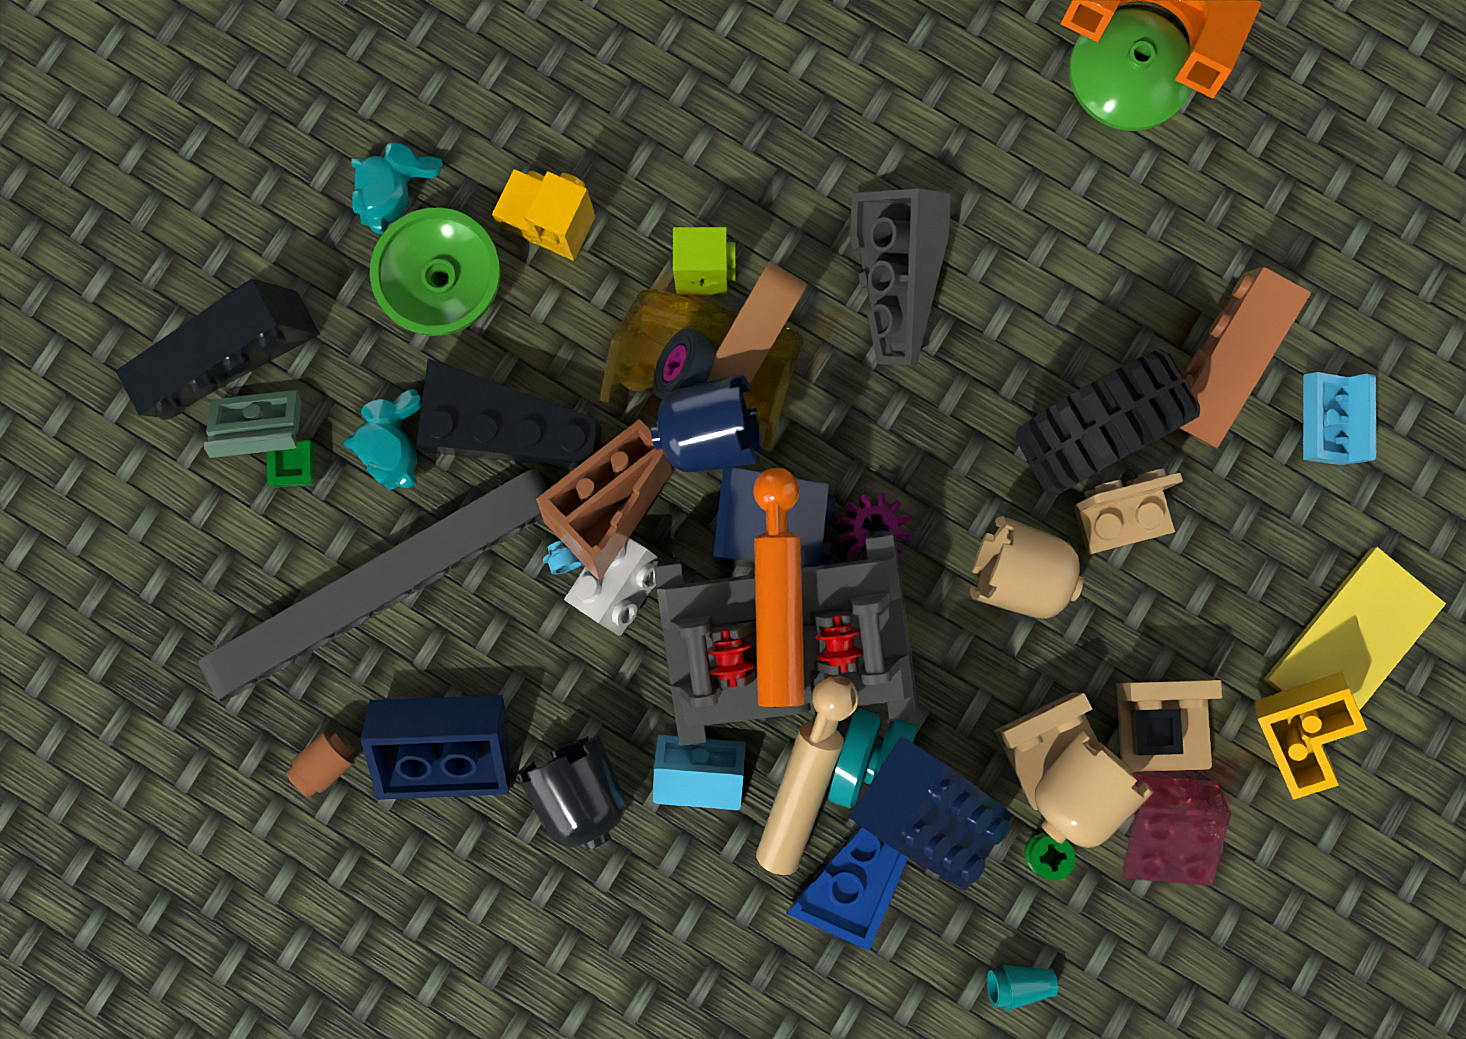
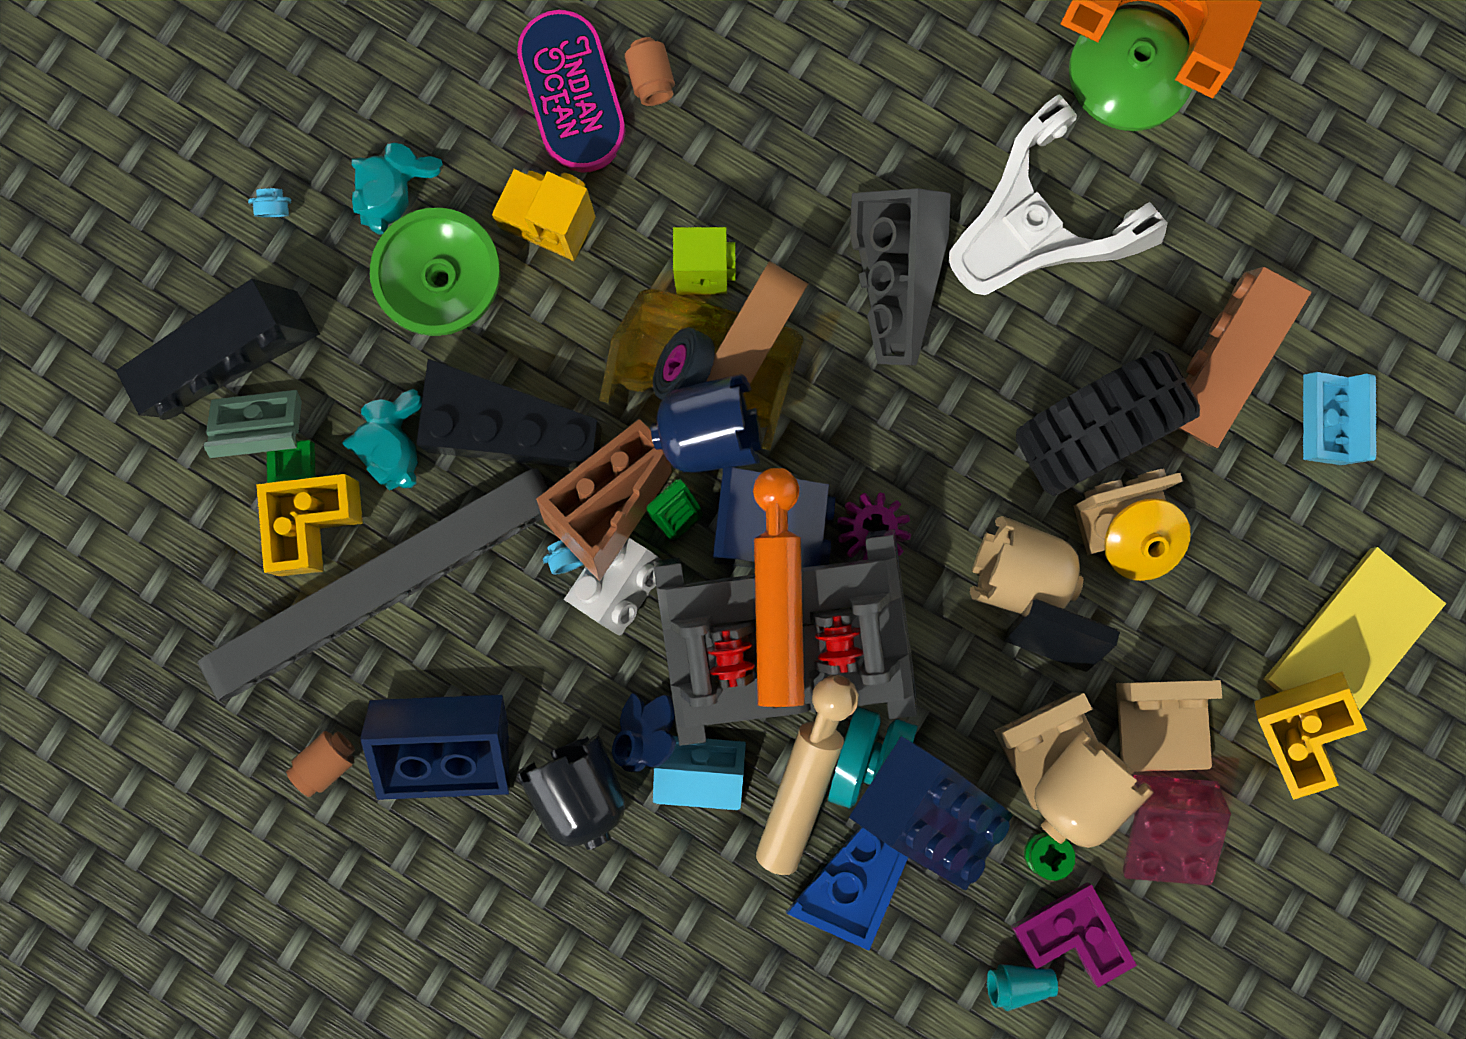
(270, 203): none -> medium azure plate
(295, 513): none -> yellow brick
(571, 90): none -> tile
(644, 733): none -> dark blue plate
(650, 71): none -> nougat brick
(675, 510): none -> green slope
(1024, 234): none -> white animal
(1062, 635): none -> black tile
(1079, 923): none -> magenta plate
(1137, 529): none -> yellow dish
(1157, 732): black plate -> none

